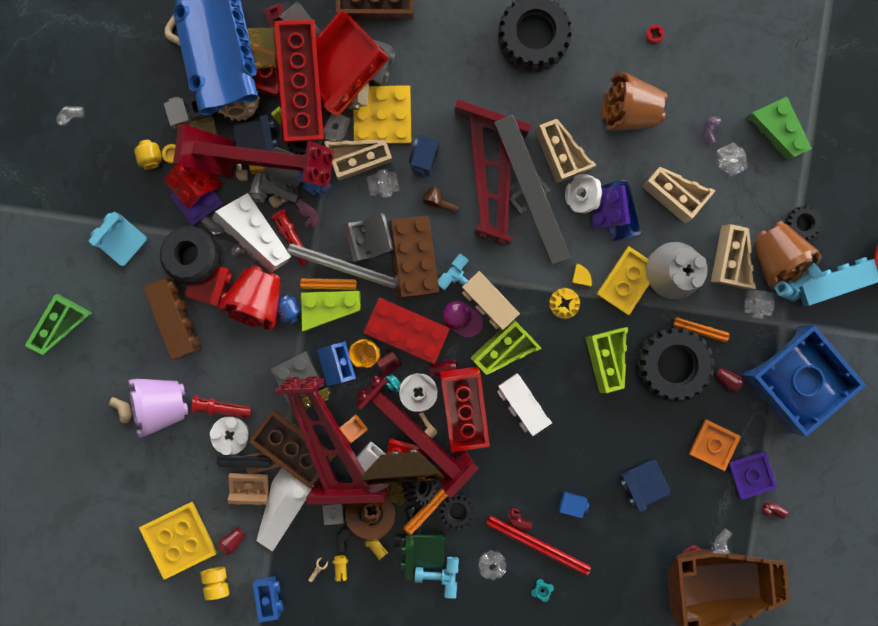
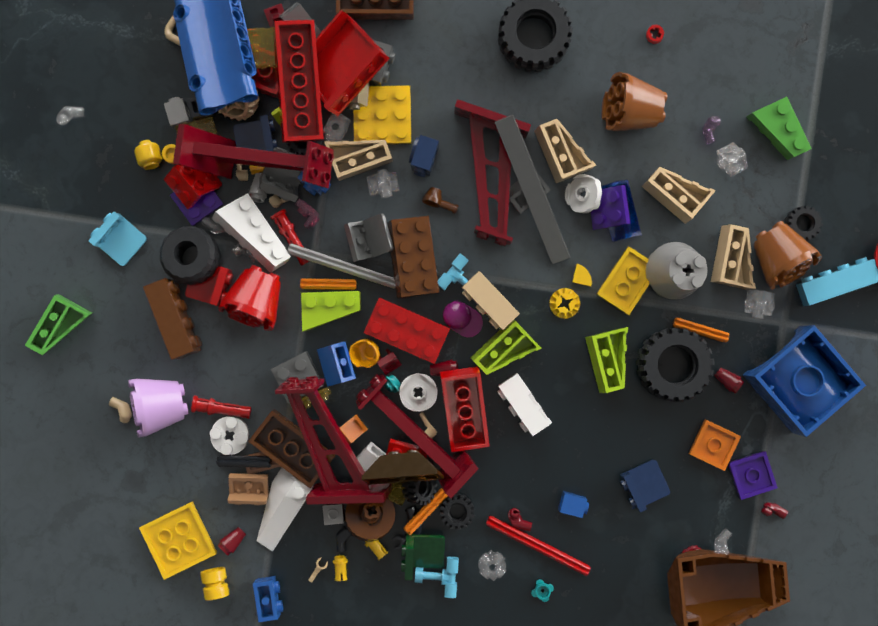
(289, 310): blue head -> none
(792, 291): medium azure bar -> none

